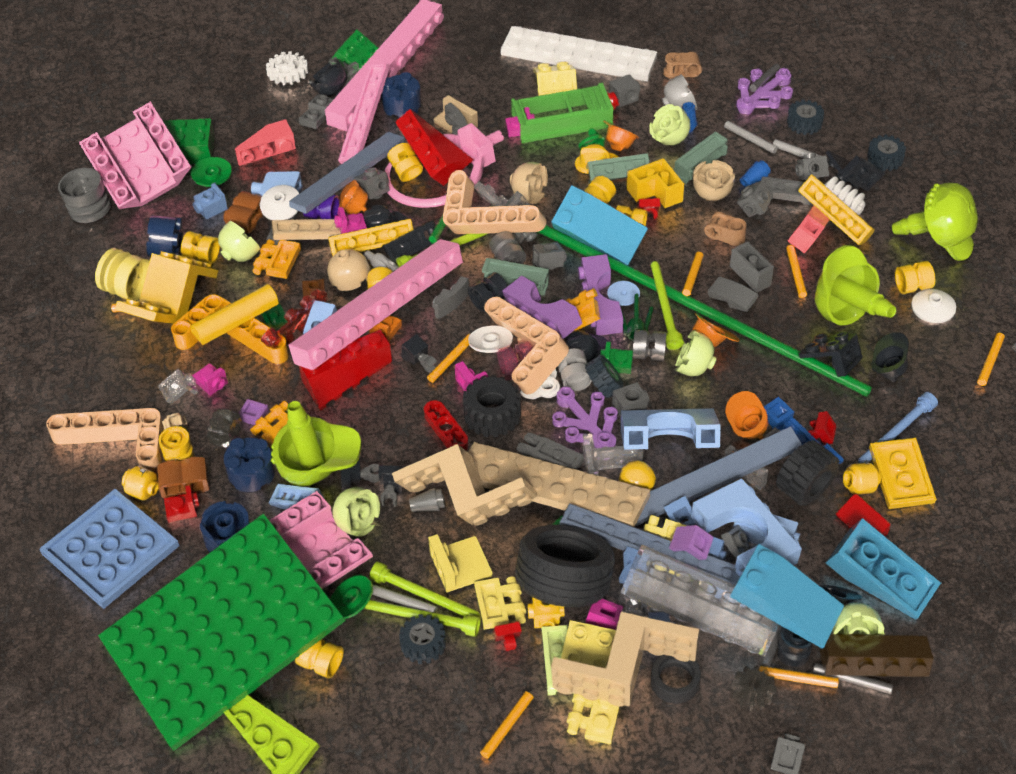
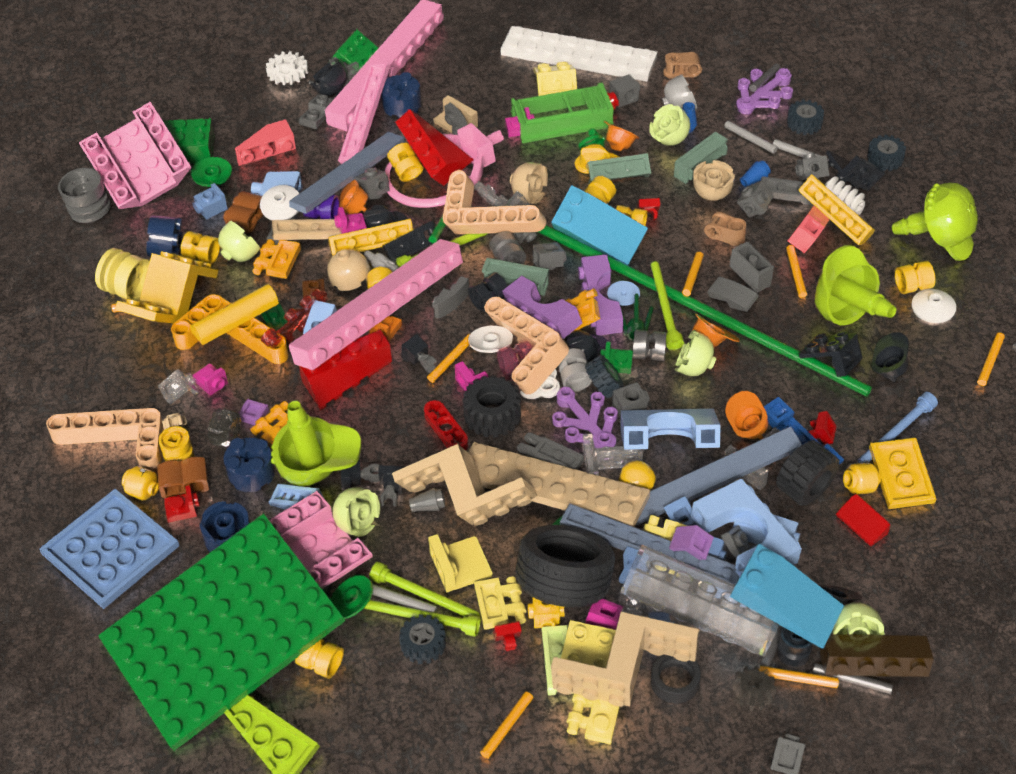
(656, 180): yellow brick -> none
(883, 569): dark azure slope -> none

